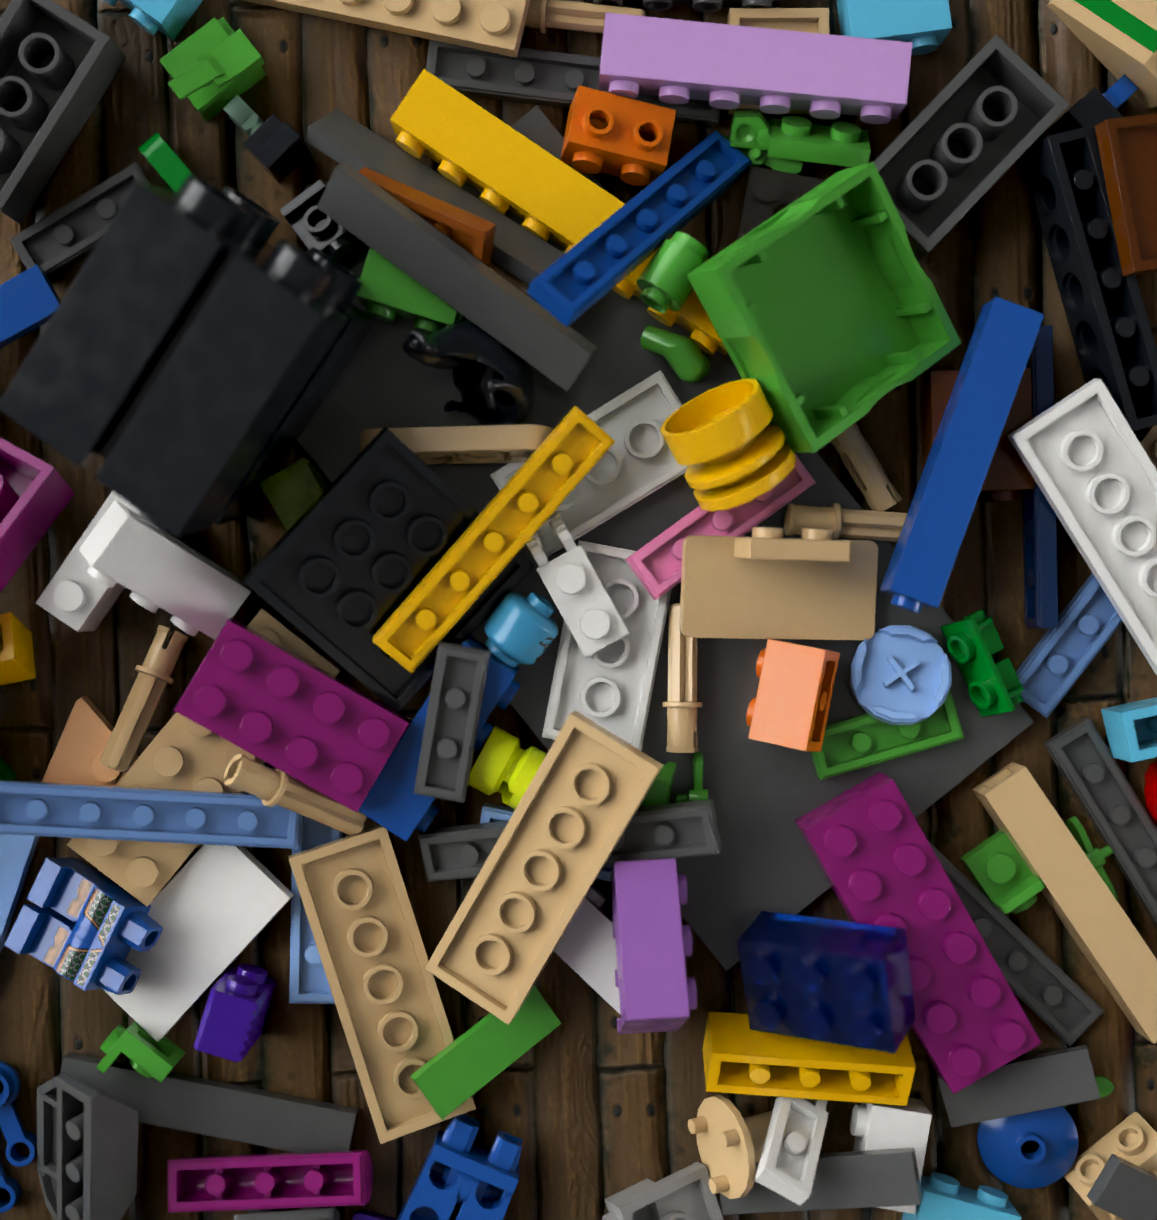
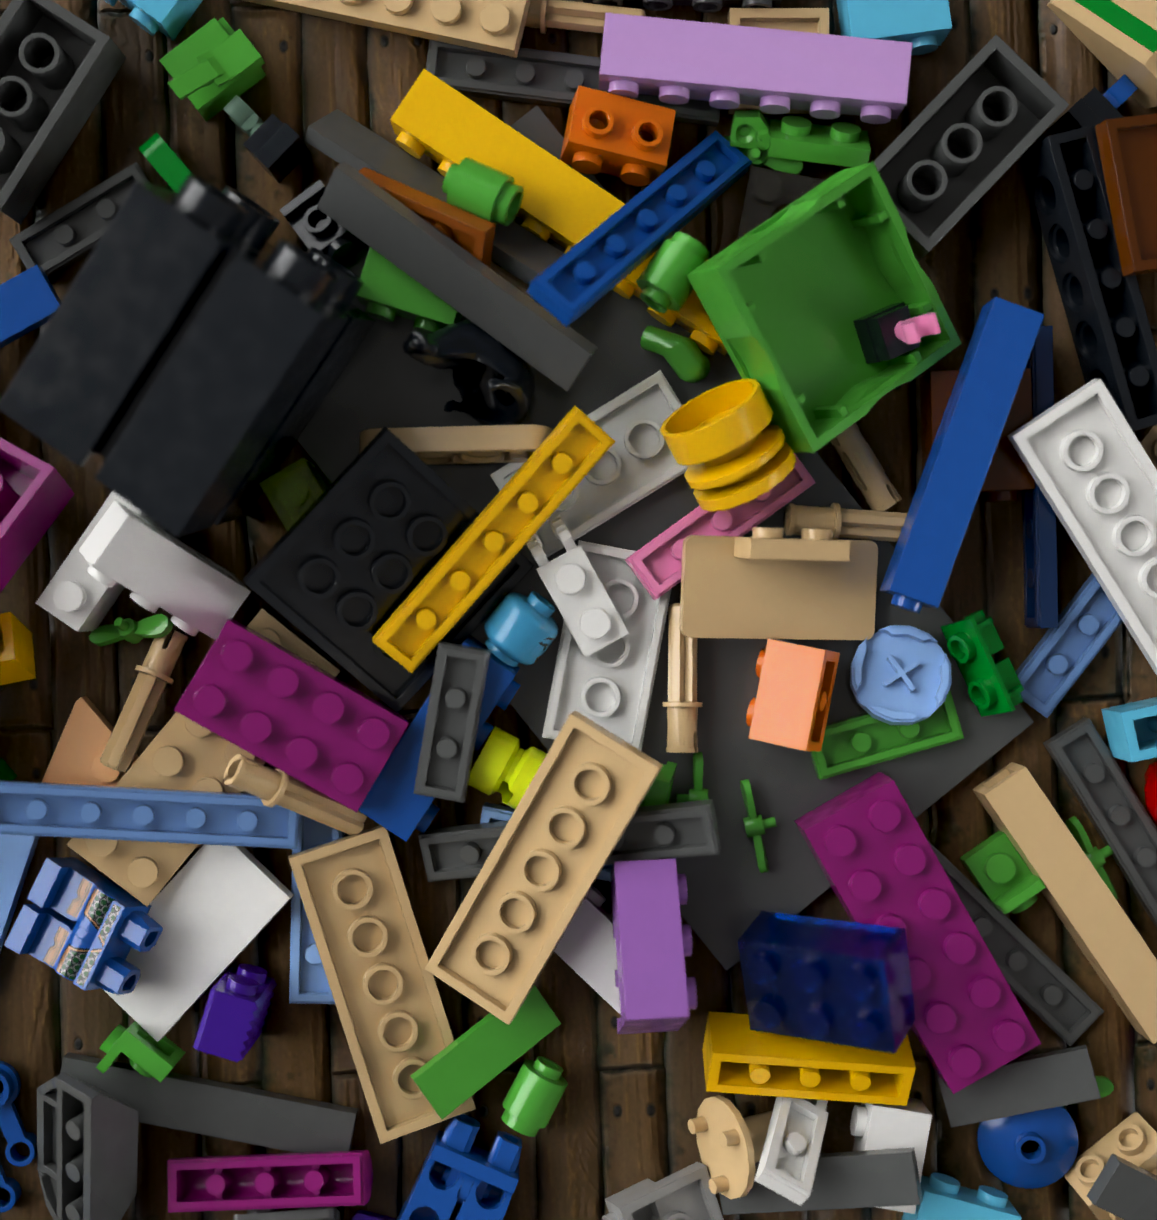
(131, 630): none -> bright green piece
(483, 191): none -> bright green brick
(533, 1096): none -> bright green brick
(755, 825): none -> bright green piece
(893, 332): none -> black piece

